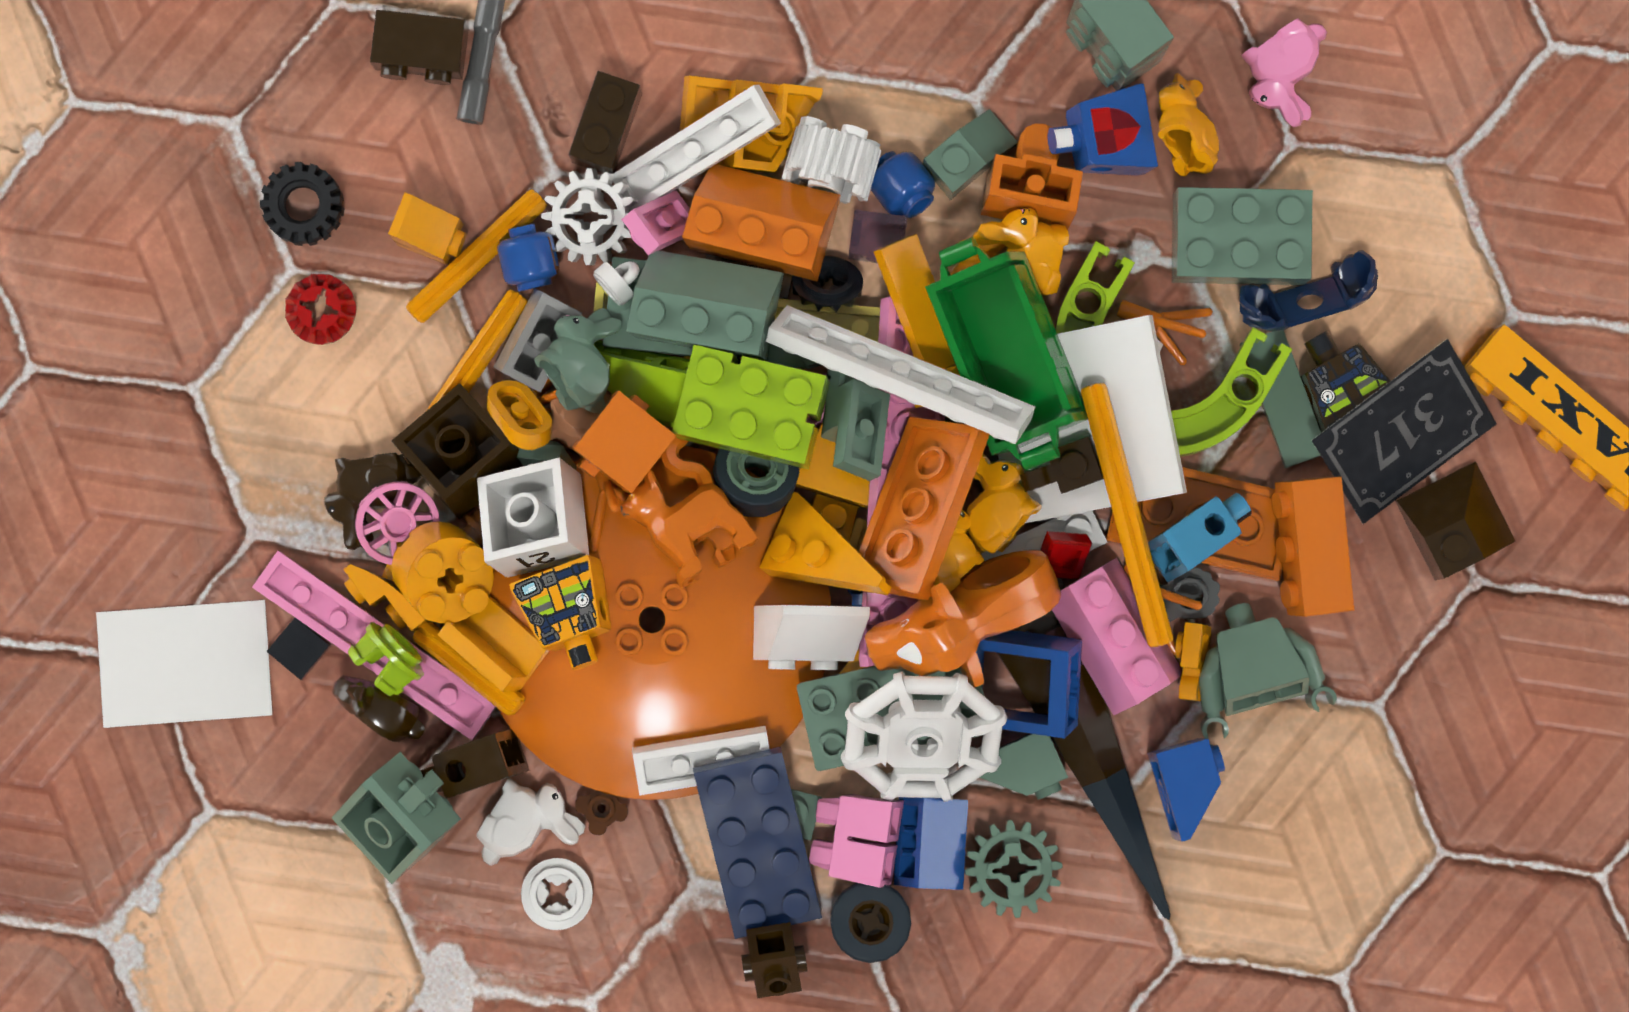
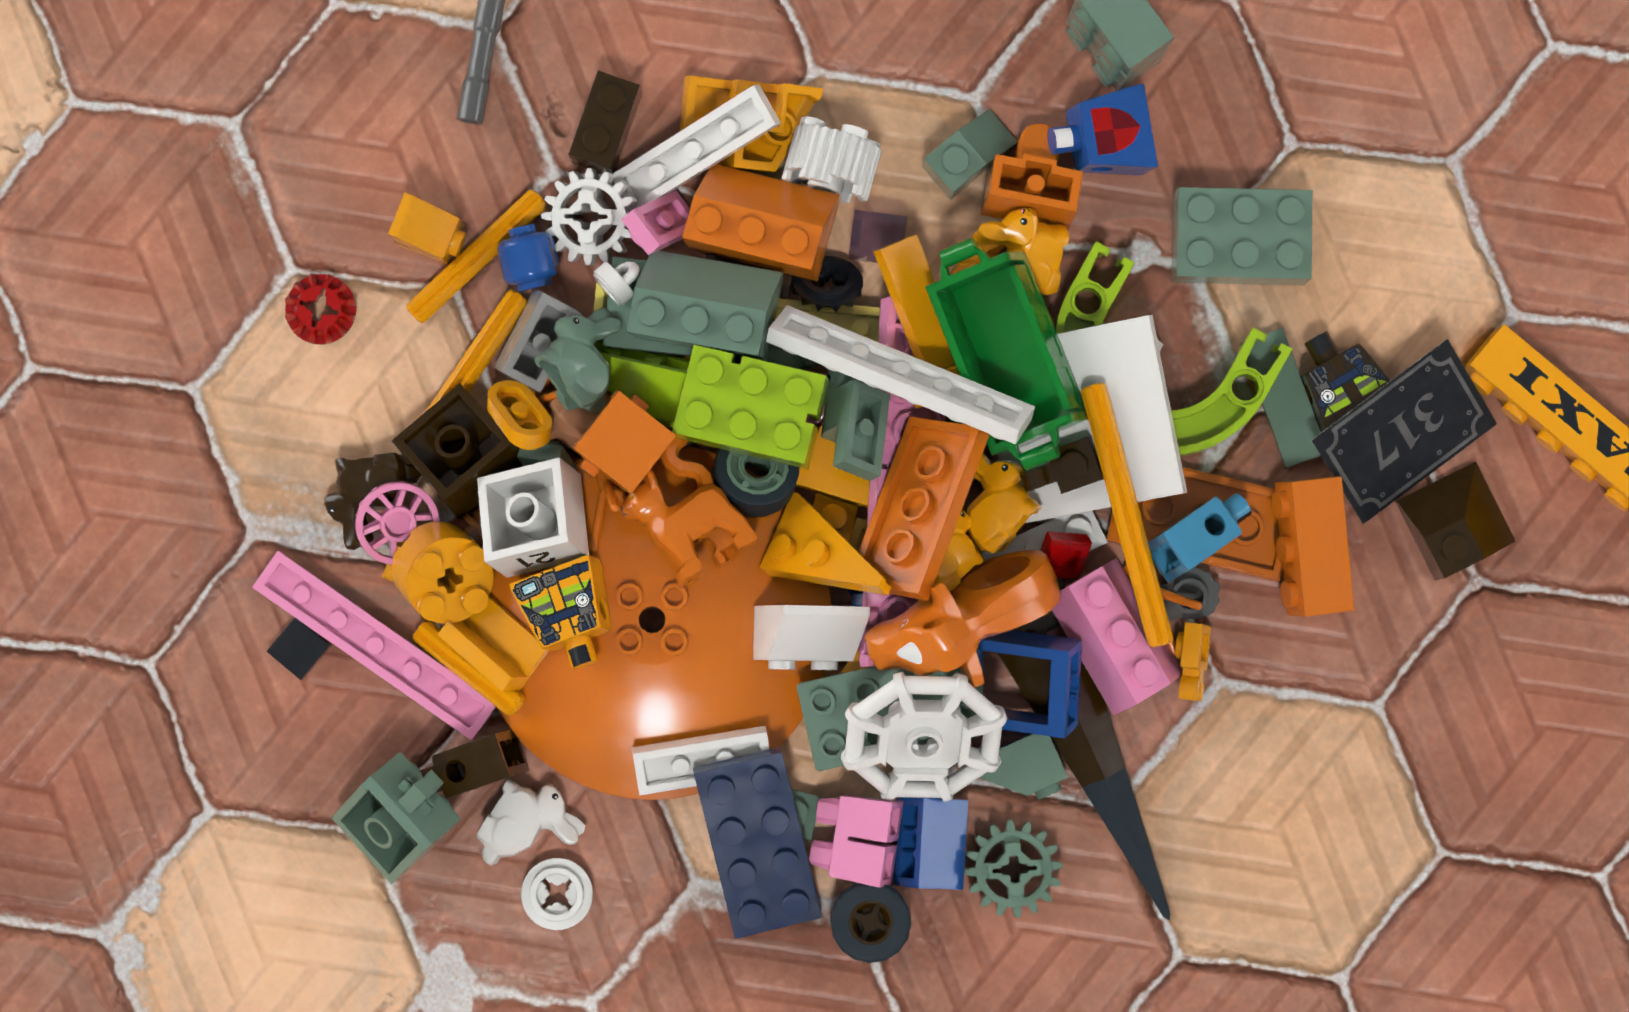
(184, 663): white sticker -> none
(302, 177): black tyre -> none
(374, 589): light orange slope -> none
(386, 715): dark brown animal -> none
(402, 656): lime piece -> none
(419, 46): dark brown brick -> none
(600, 821): reddish brown plate -> none
(773, 960): dark brown brick -> none
(903, 184): blue head -> none
(1167, 320): orange plant -> none
(1186, 128): light orange animal -> none
(1186, 783): blue slope -> none
(1257, 667): sand green torso -> none
(1281, 64): bright pink animal -> none
(1347, 288): dark blue piece -> none

